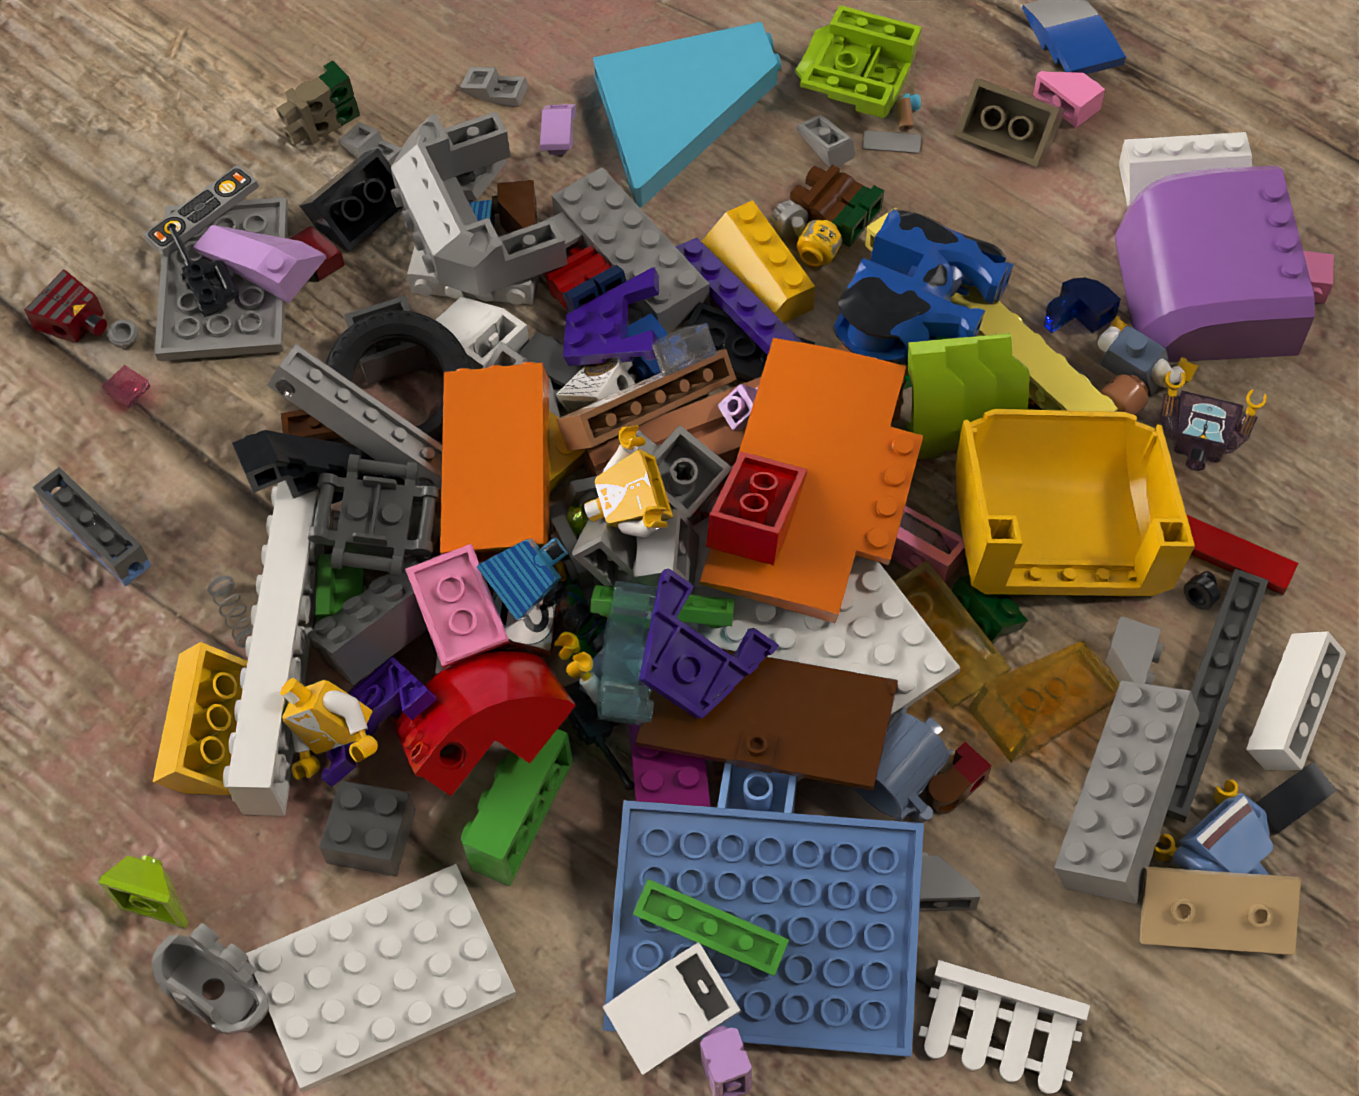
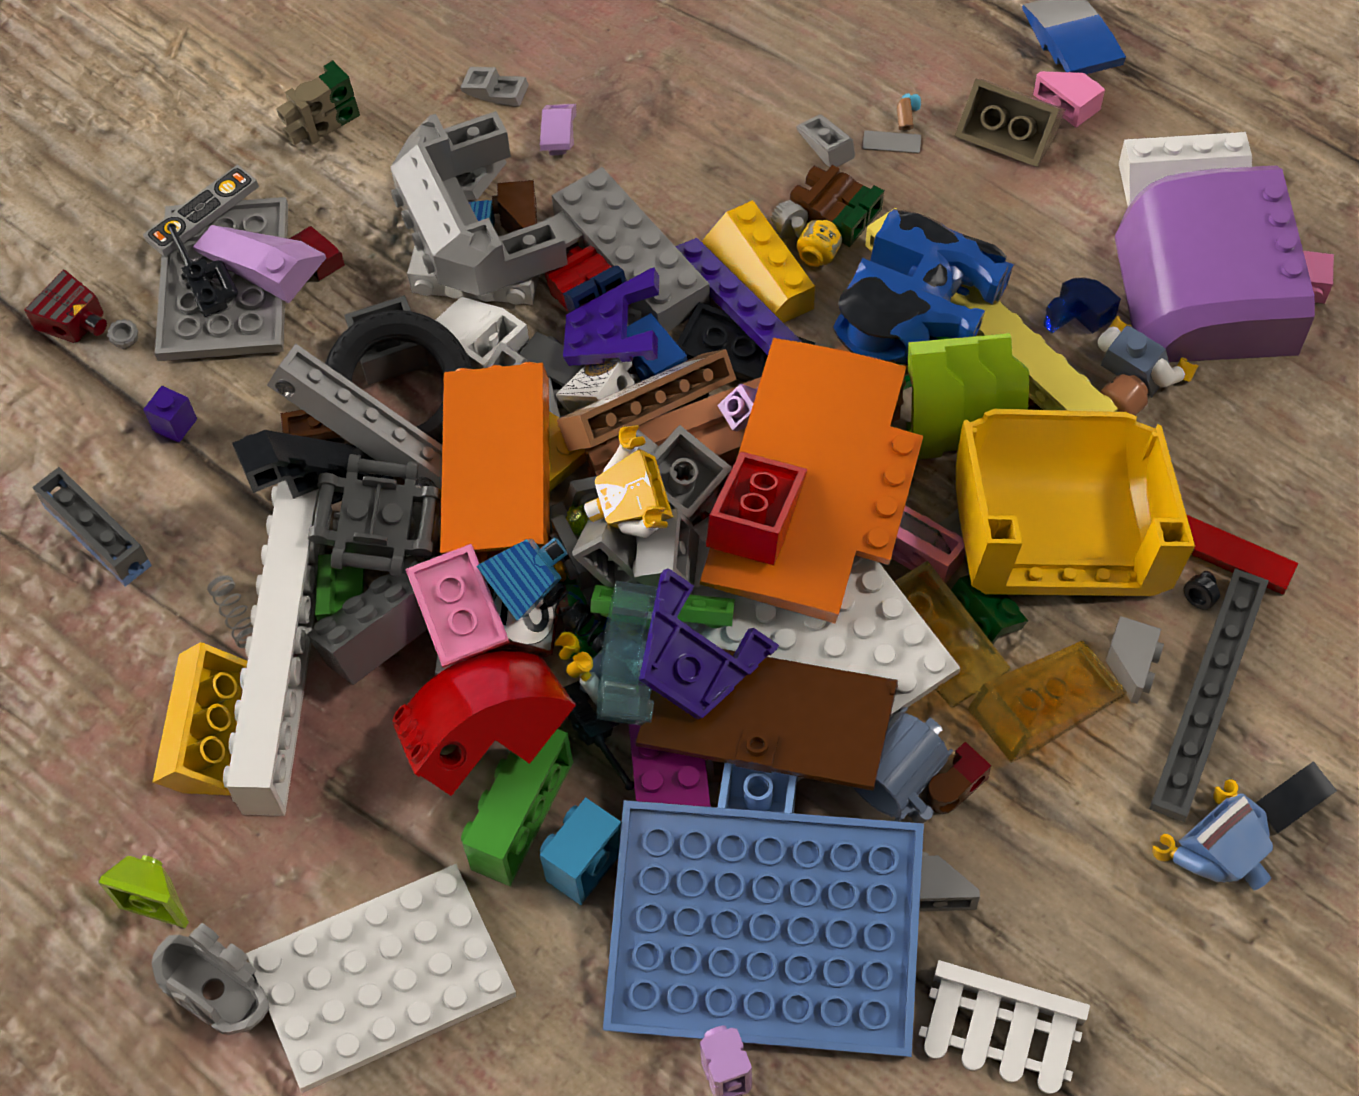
(126, 386): clear pink plate -> none
(170, 414): none -> dark purple brick
(322, 720): torso -> none
(354, 201): black slope -> none
(365, 138): light grey slope -> none
(367, 828): dark grey brick -> none
(386, 694): dark purple wing -> none
(581, 850): none -> dark azure brick
(671, 1008): white slope -> none
(680, 97): medium azure slope -> none
(683, 348): clear slope -> none
(711, 927): bright green plate -> none
(860, 60): lime slope -> none
(1127, 791): light grey brick -> none
(1205, 425): torso -> none
(1220, 910): tan plate -> none
(1296, 701): white brick -> none

